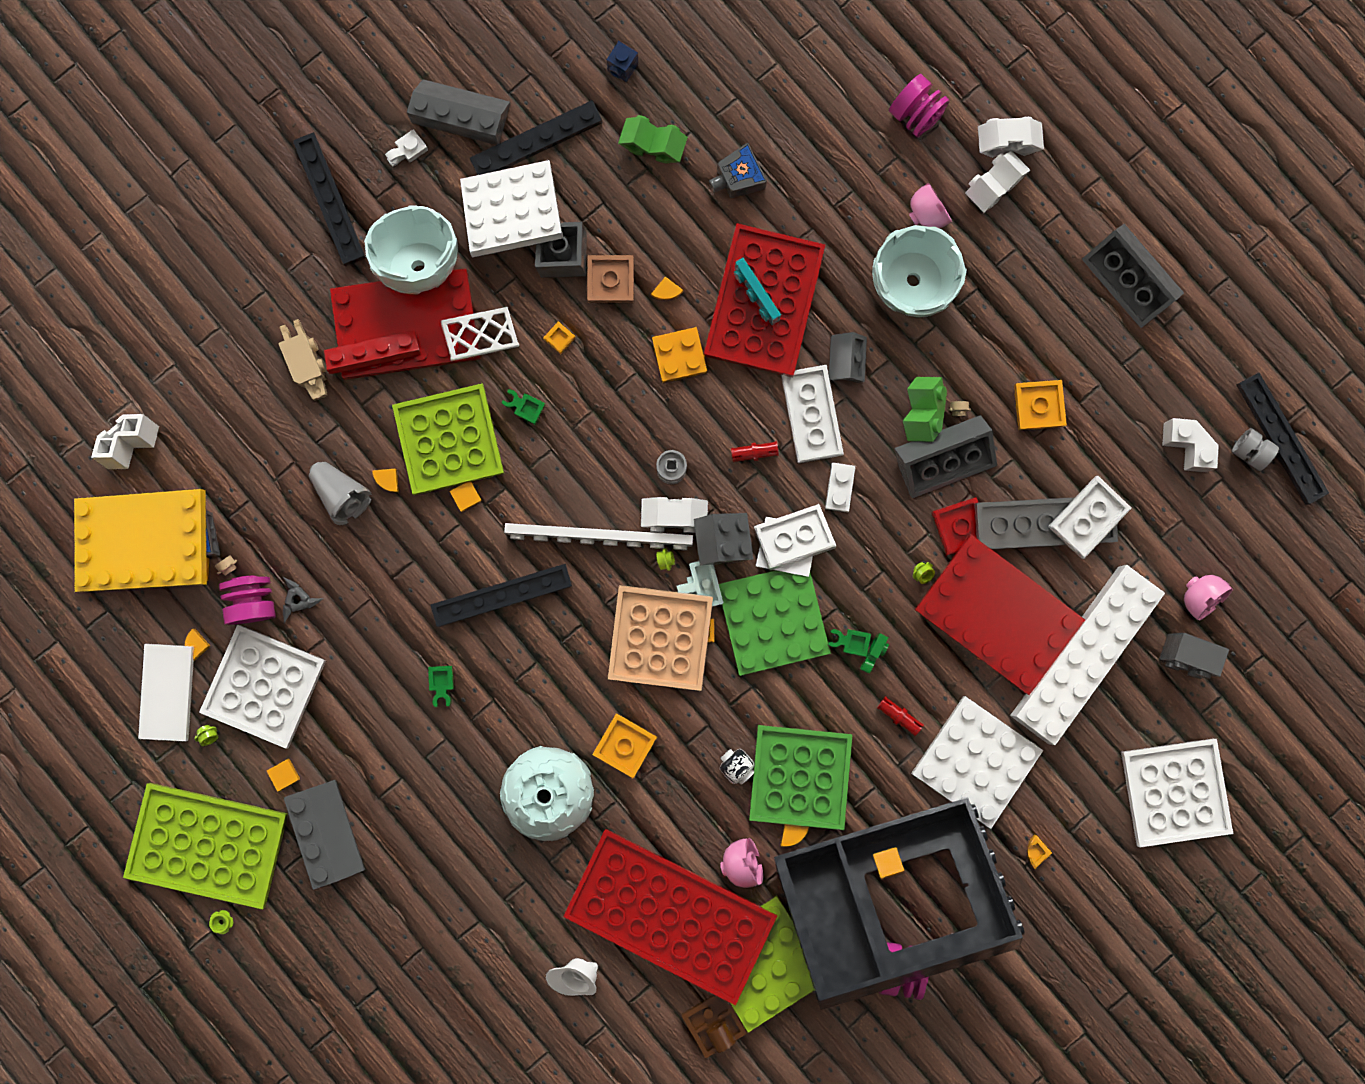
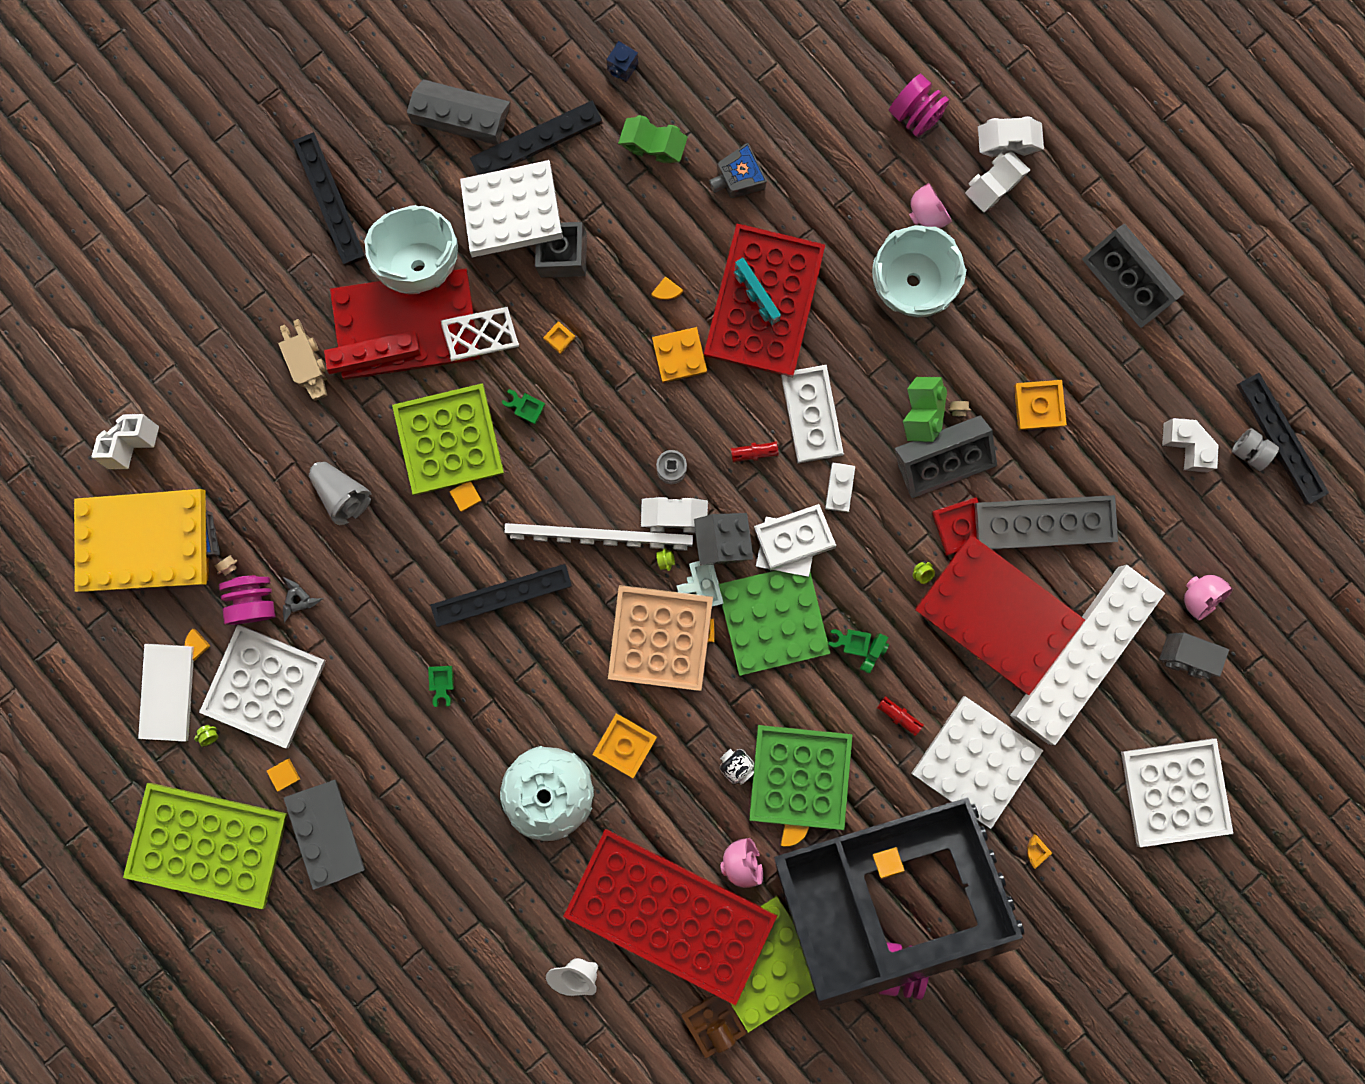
(215, 922): lime plate -> none
(387, 479): light orange tile -> none
(409, 147): white plate -> none
(610, 279): nougat plate -> none
(848, 357): dark grey panel -> none
(1089, 517): white tile -> none

